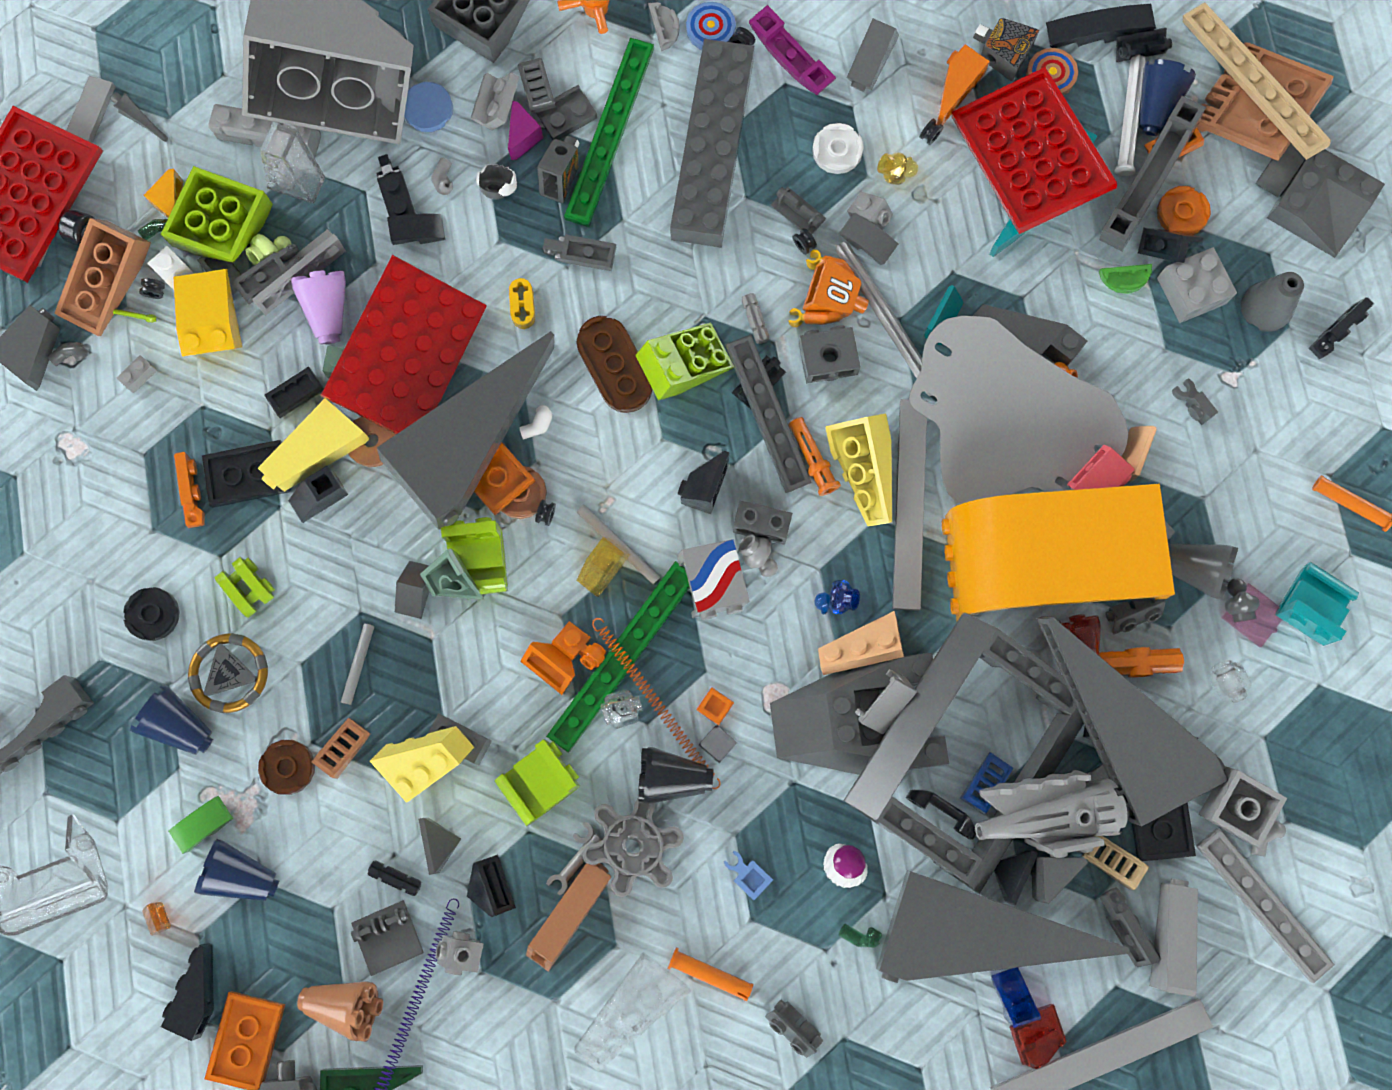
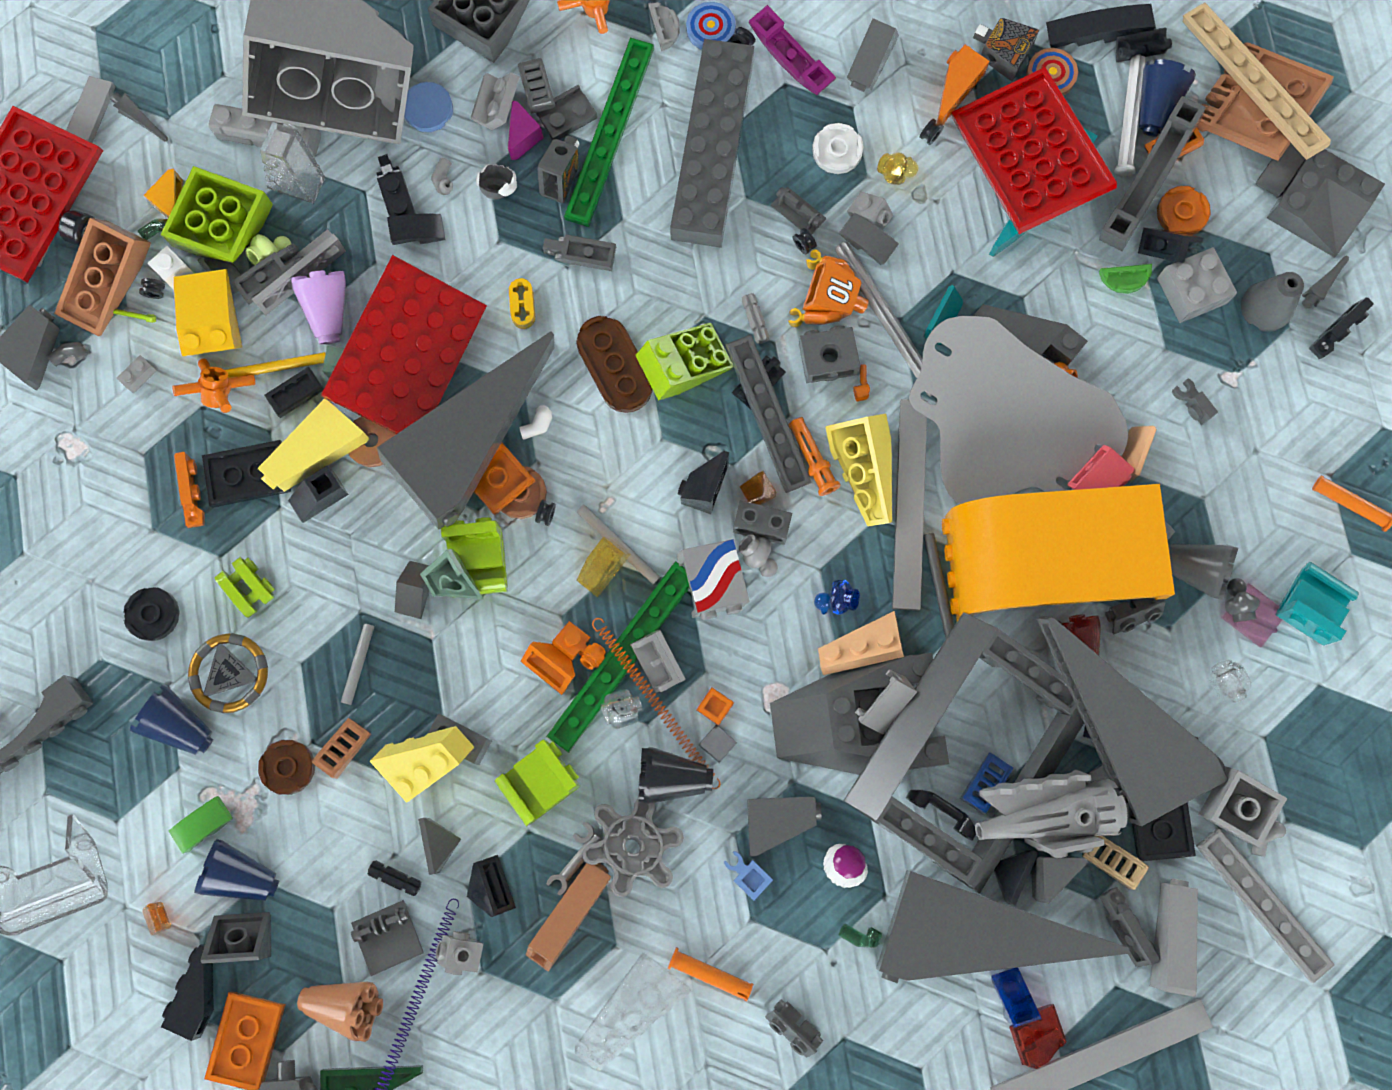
(213, 386): none -> orange bar
(238, 938): none -> dark grey slope
(278, 365): none -> yellow bar
(657, 661): none -> light grey hinge
(758, 489): none -> clear orange slope
(778, 820): none -> dark grey slope
(862, 391): none -> orange hand
(939, 583): none -> dark grey bar
(1144, 662): orange piece -> none
(1320, 288): none -> dark grey piece

